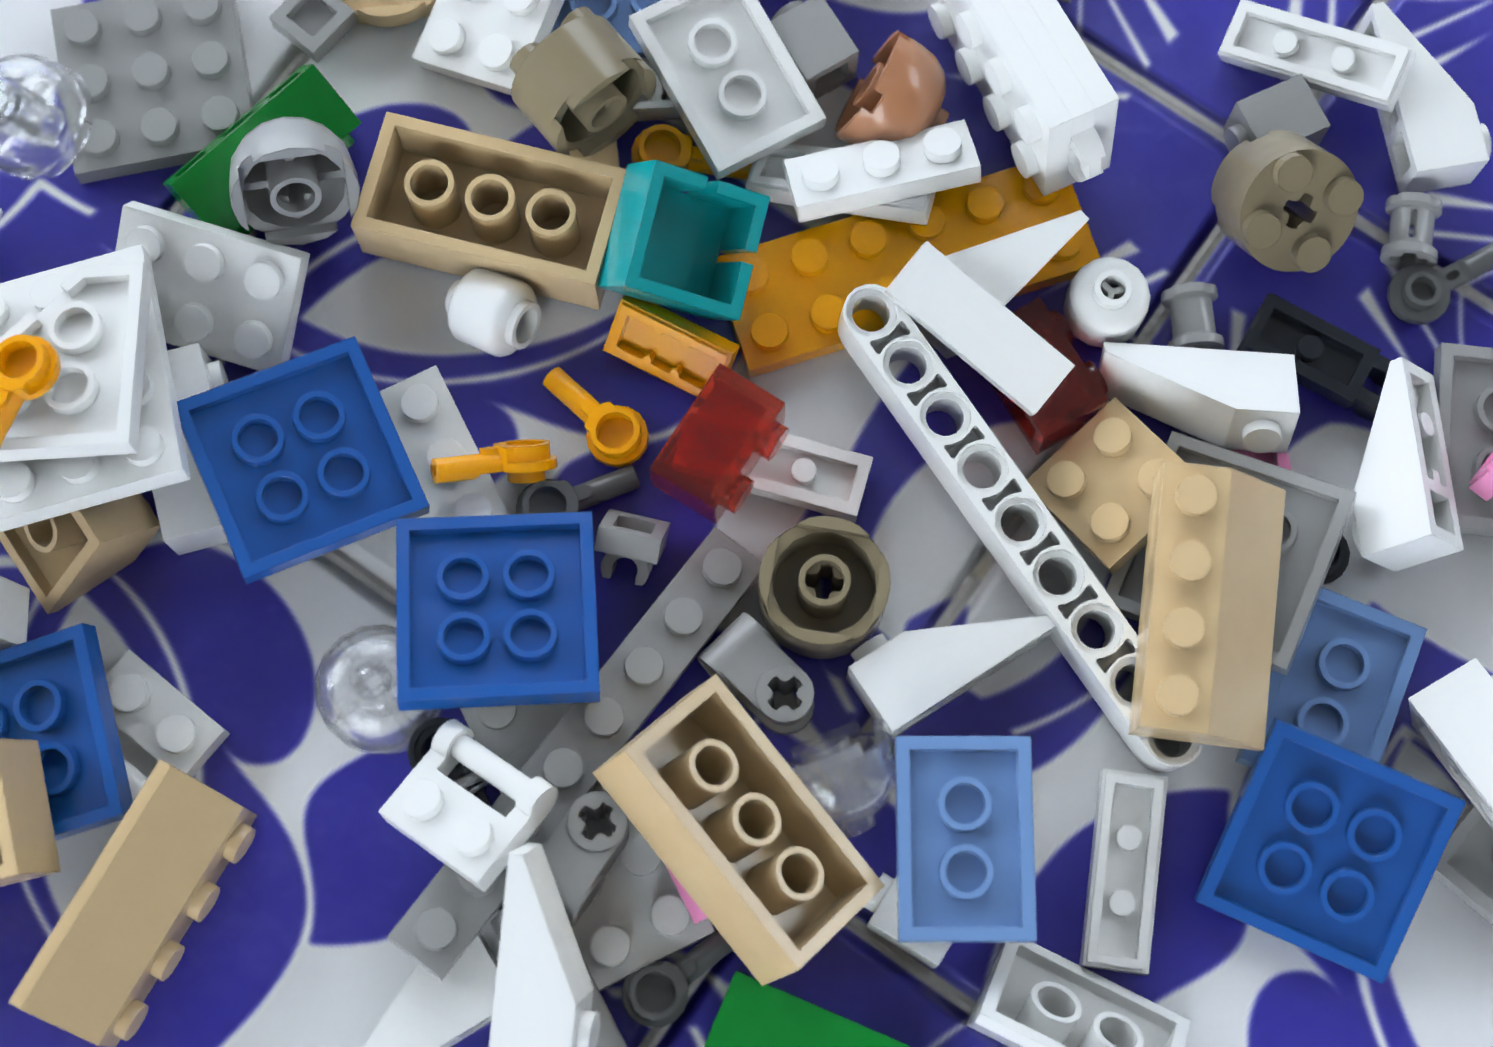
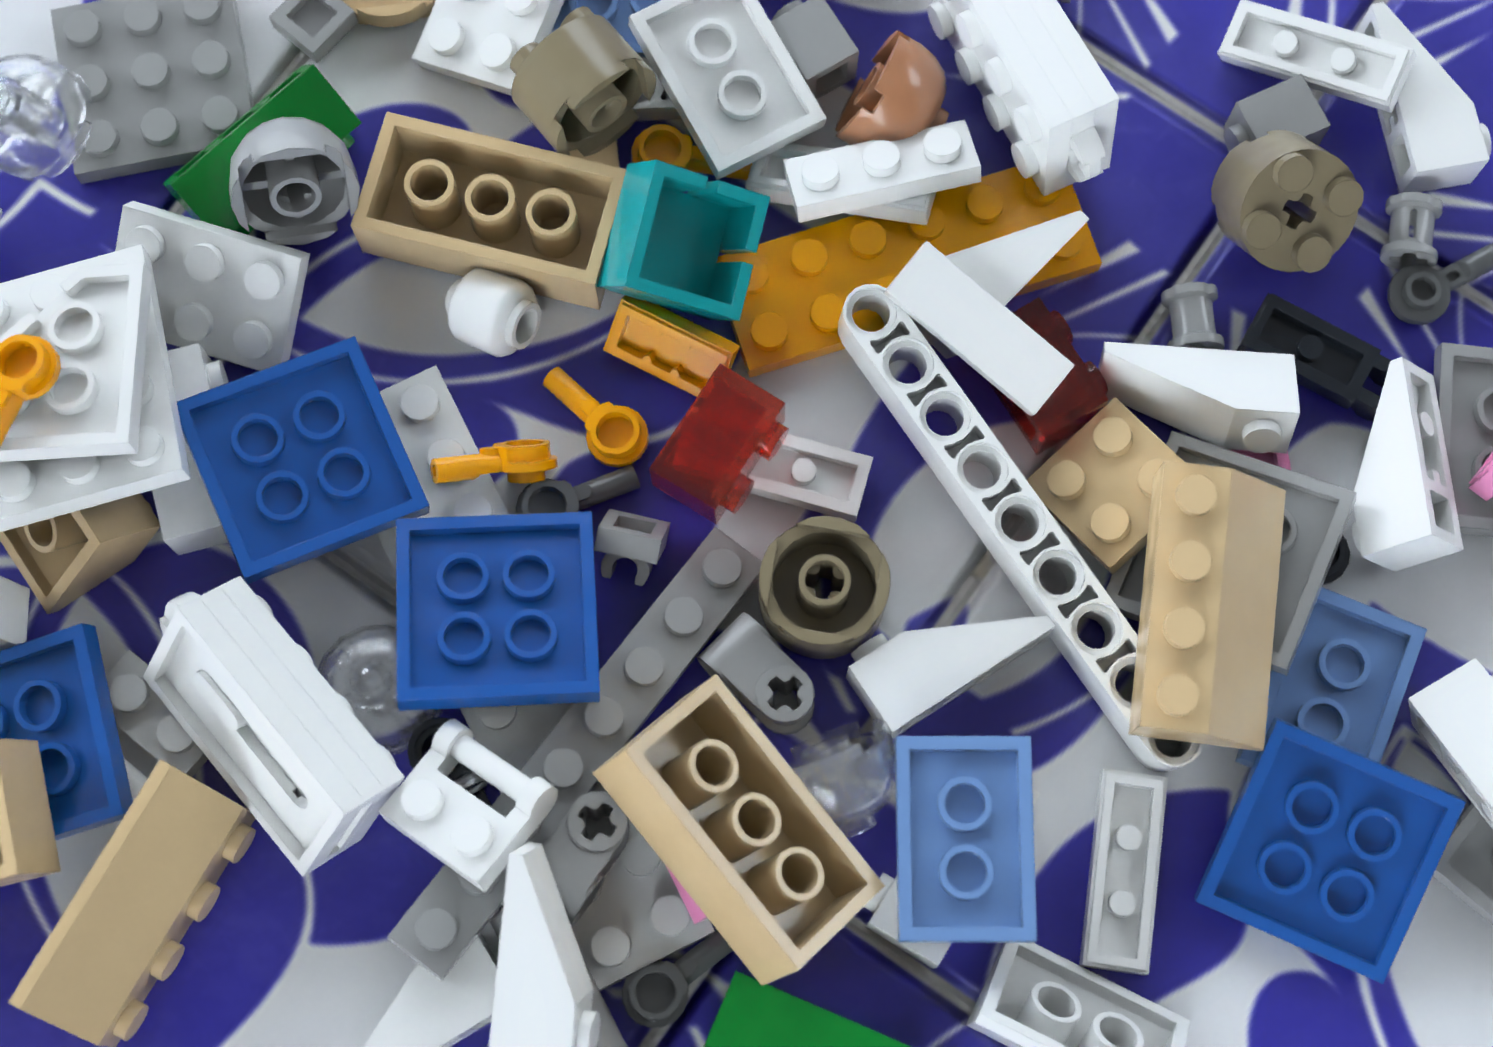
(270, 723): none -> white piece
(1106, 301): white head -> none

